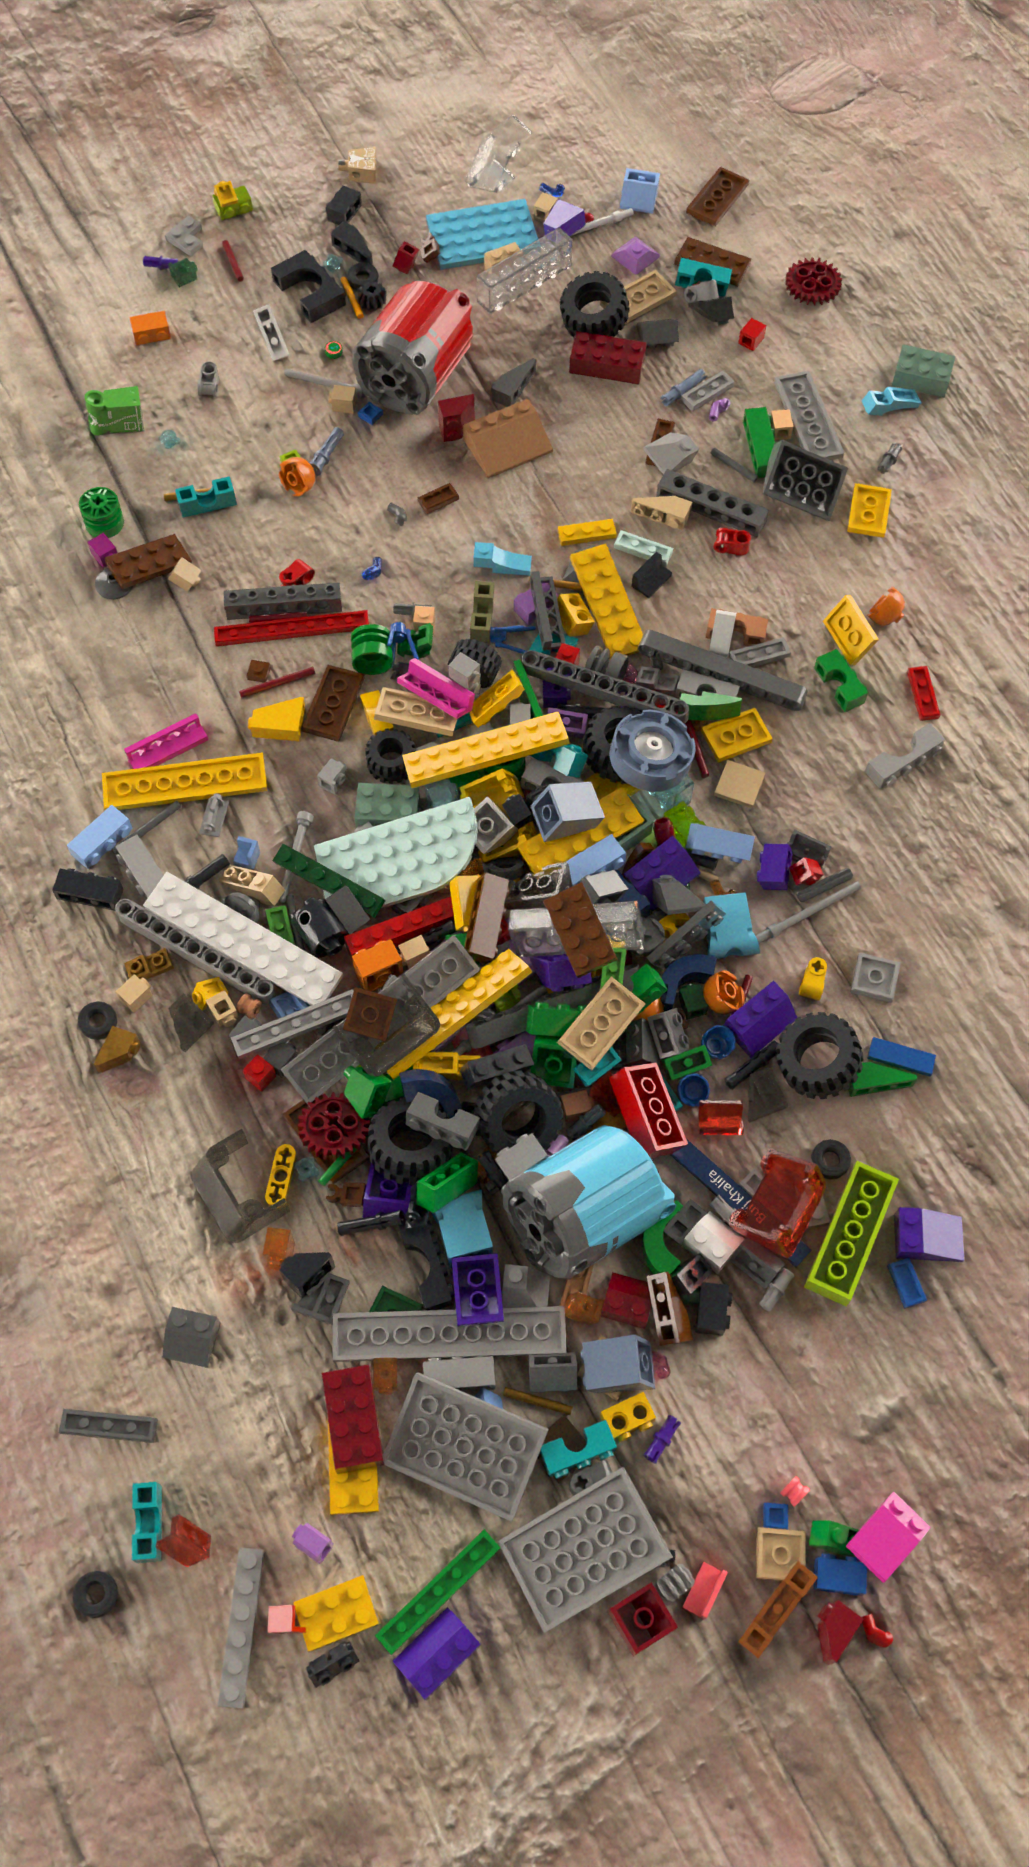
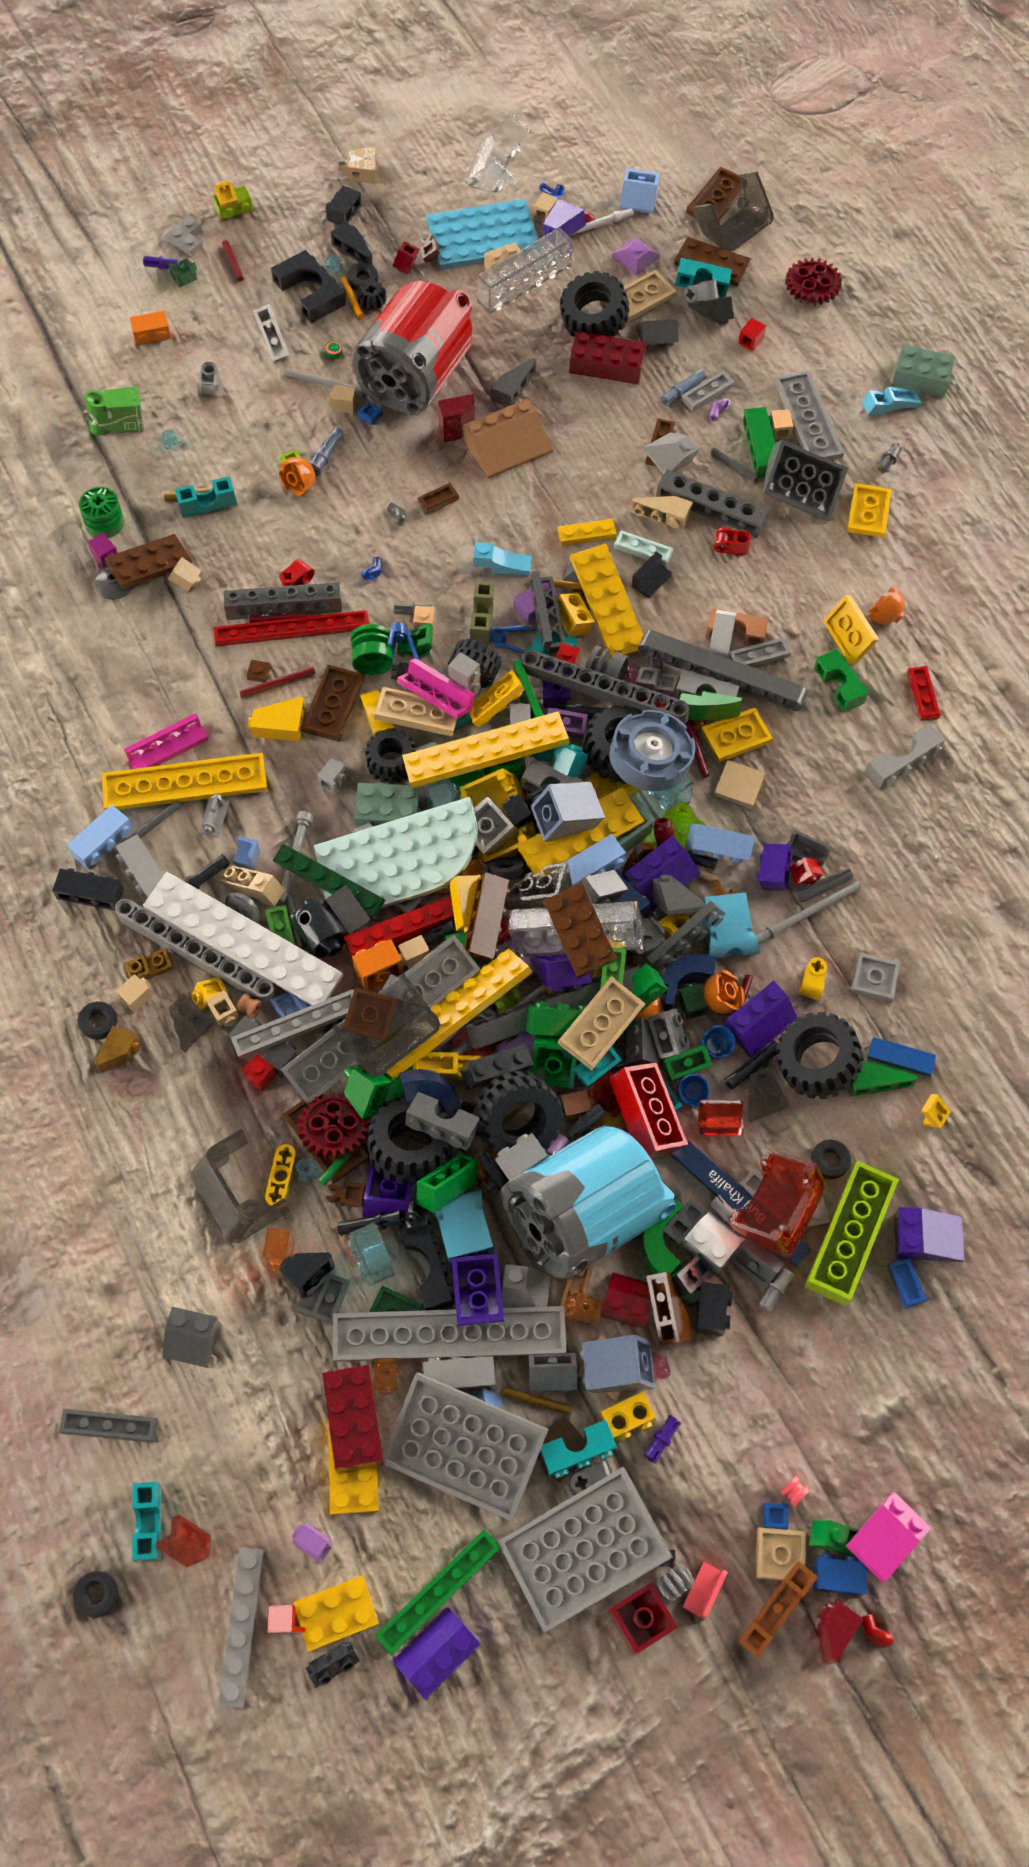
(372, 1254): none -> clear light blue brick
(753, 215): none -> clear smoke windscreen
(935, 1112): none -> yellow bracket

